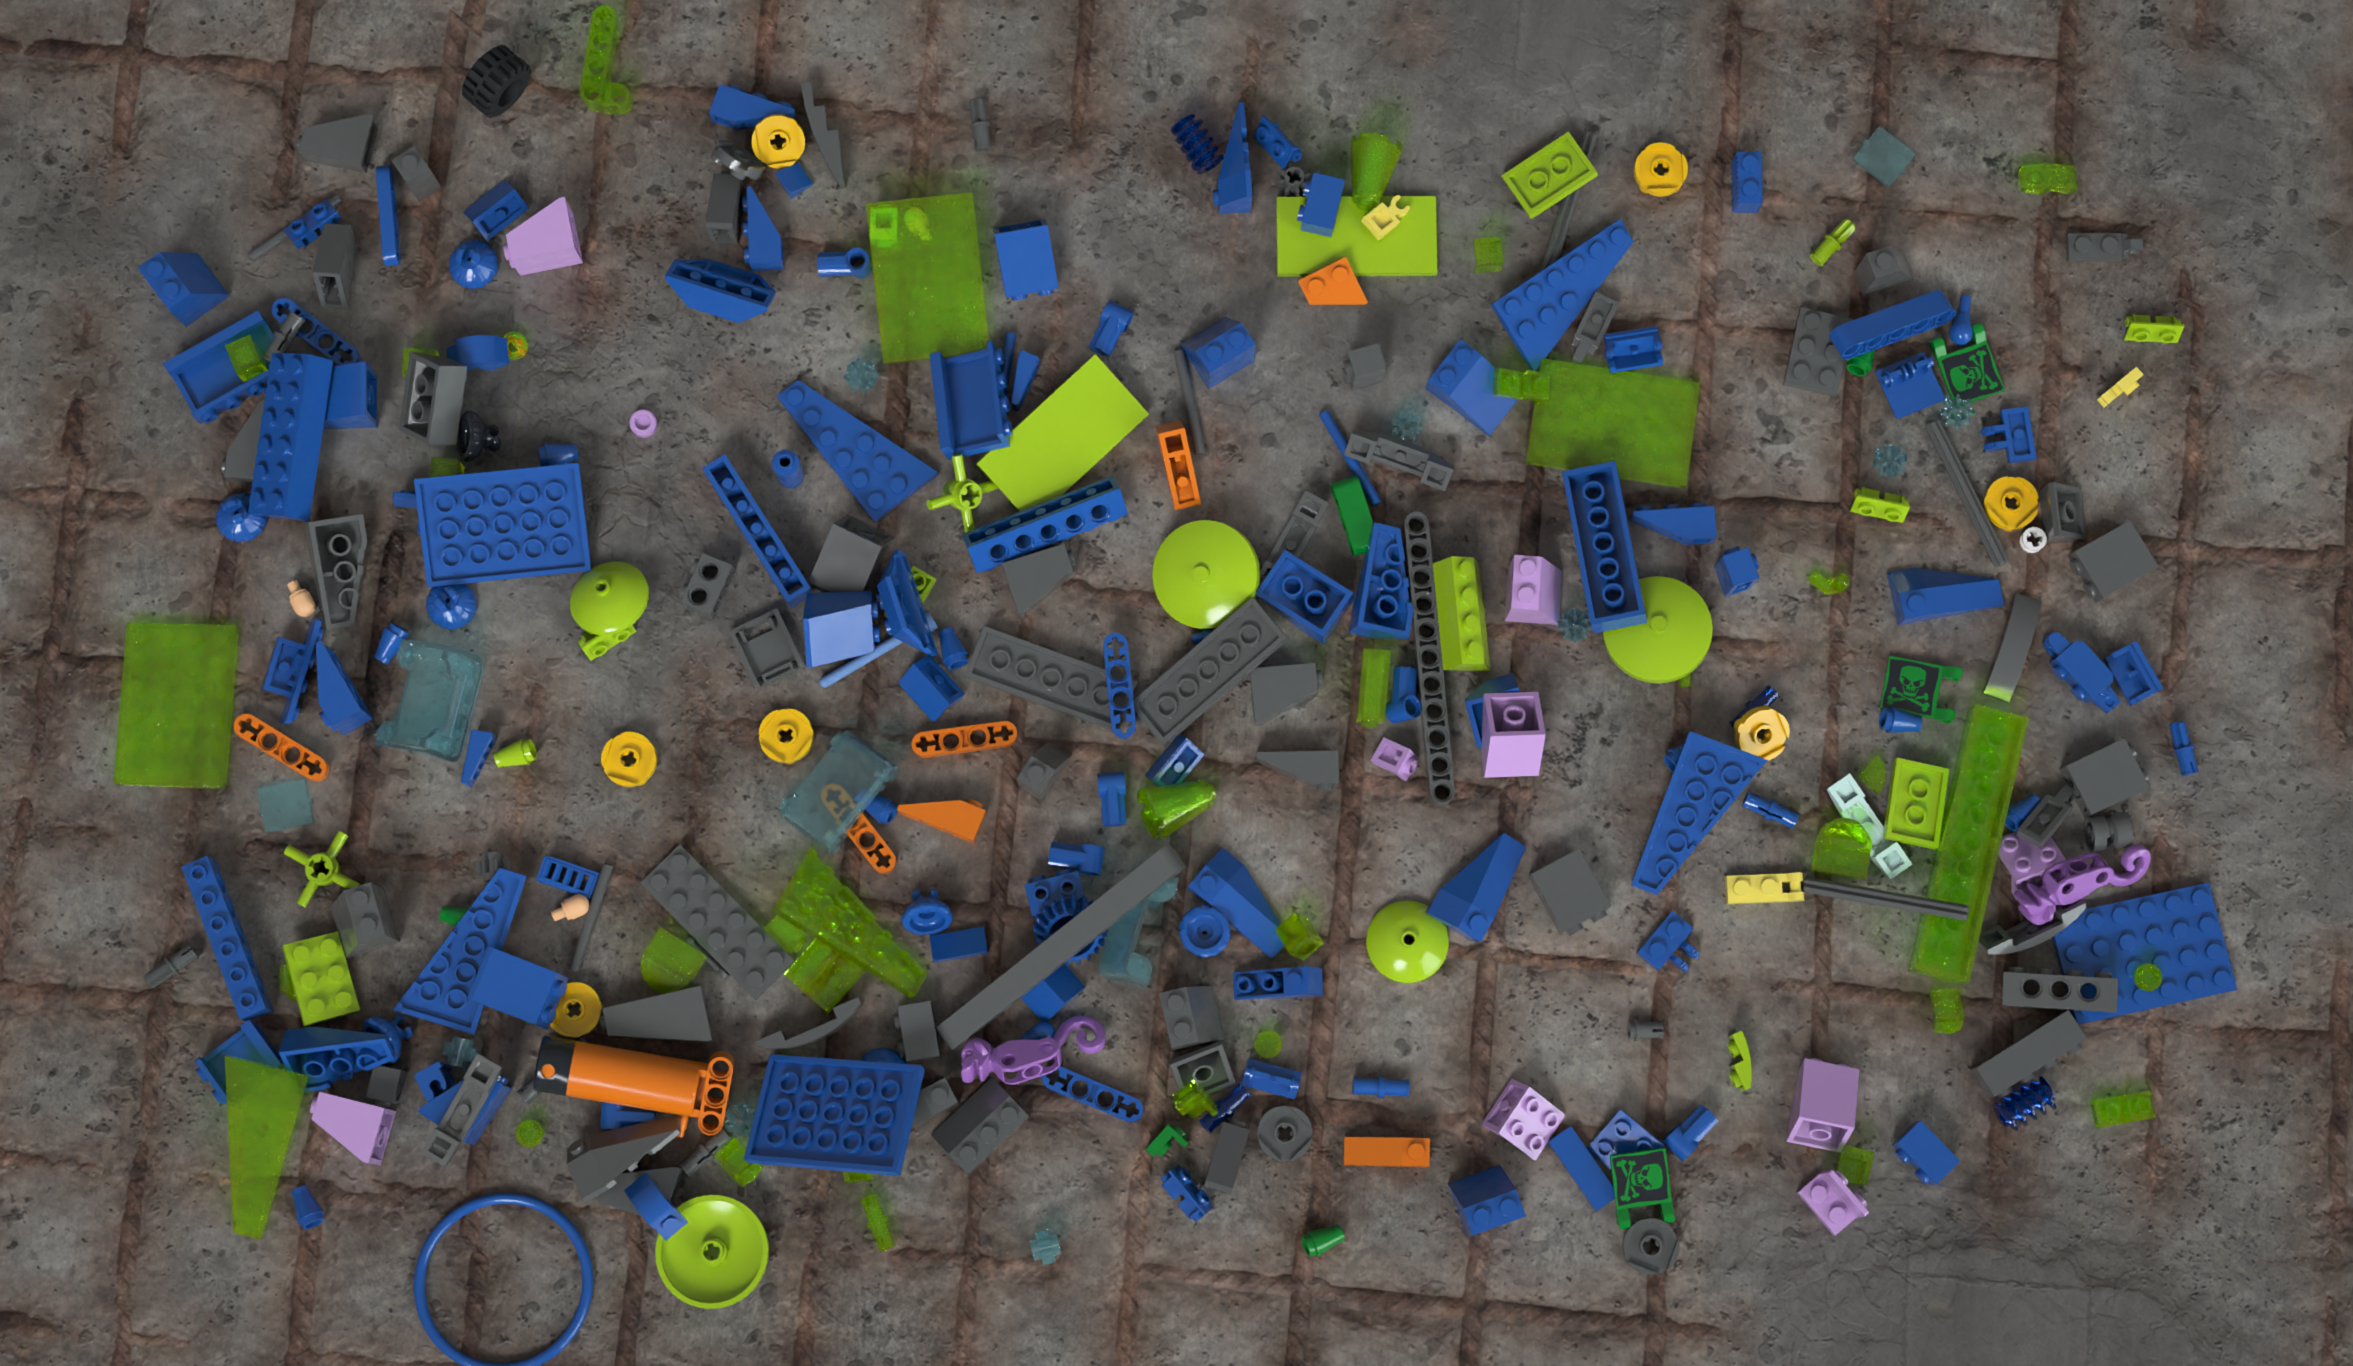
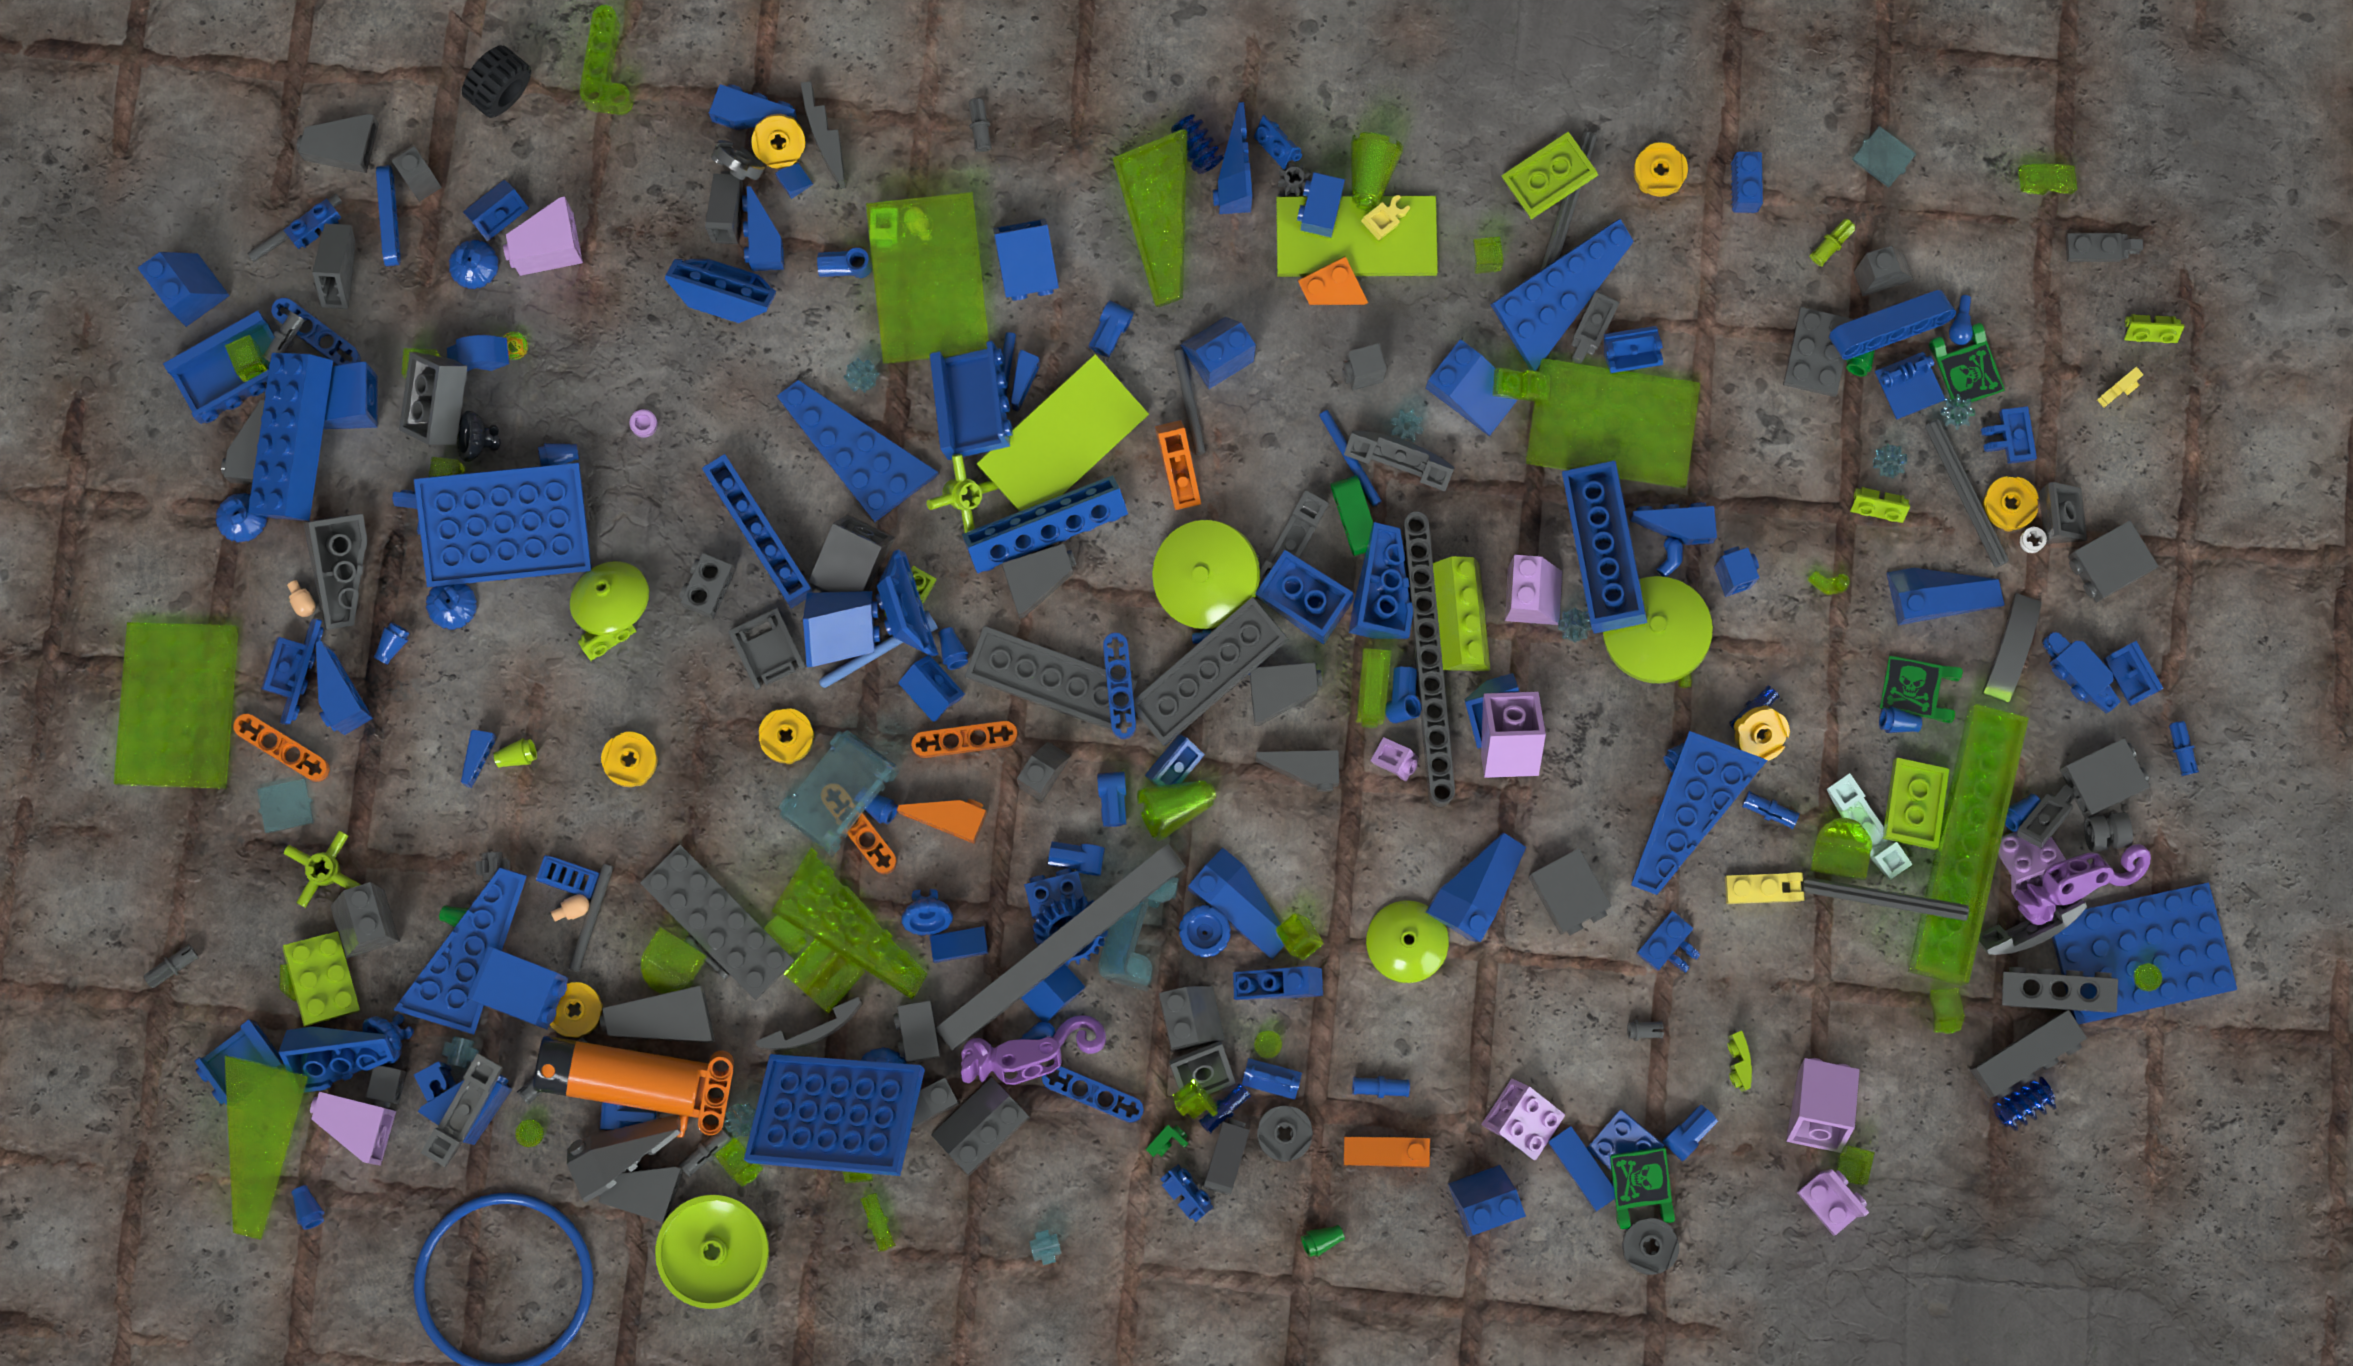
(227, 938): blue brick -> none
(434, 701): clear light blue windscreen -> none
(655, 1206): blue brick -> none
(788, 468): blue brick -> none
(1155, 200): none -> clear neon green wing
(1674, 556): none -> blue arm
(1874, 775): clear neon green tile -> none
(1925, 1153): blue brick -> none
(2122, 1109): clear neon green slope -> none

